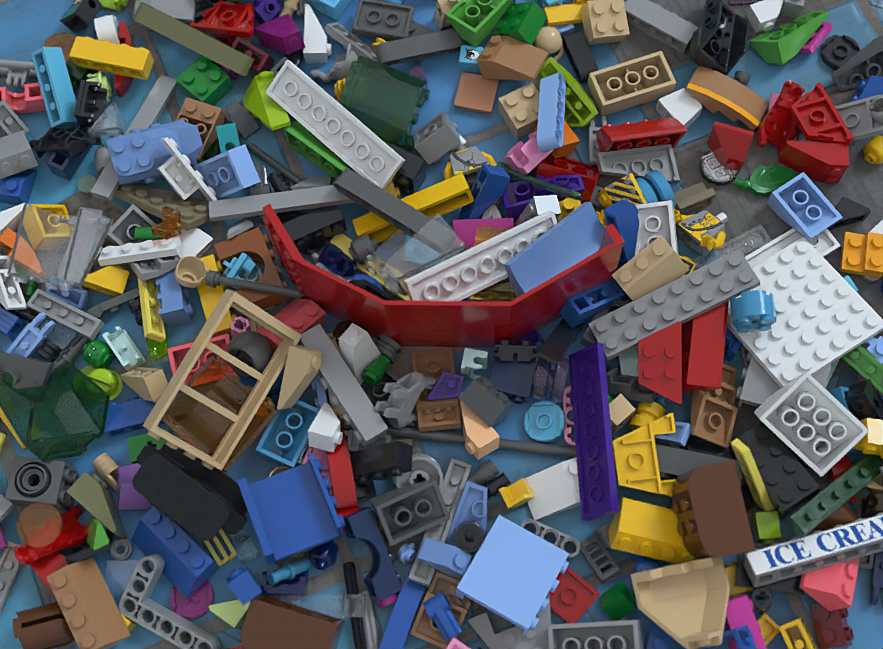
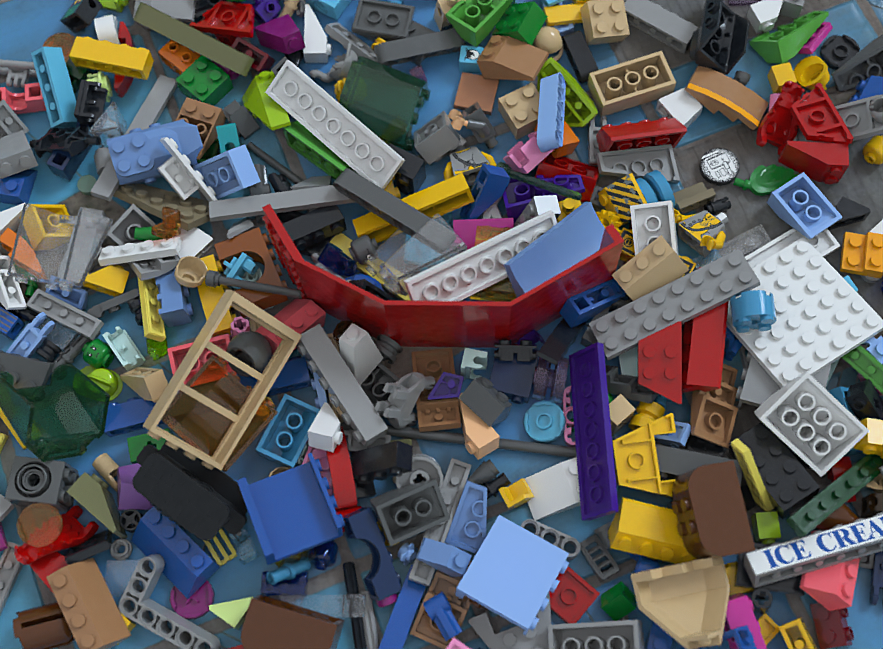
(96, 534): bright green slope -> none
(128, 517): none -> black wheel
(177, 56): none -> orange brick
(243, 584): blue slope -> none
(299, 371): tan slope -> none
(374, 372): green cone -> none
(469, 535): black wheel -> none
(477, 122): none -> dark grey torso
(626, 221): blue slope -> none
(717, 206): none -> black pin
(729, 145): red slope -> none
(779, 75): none -> yellow brick
(812, 71): none -> yellow piece

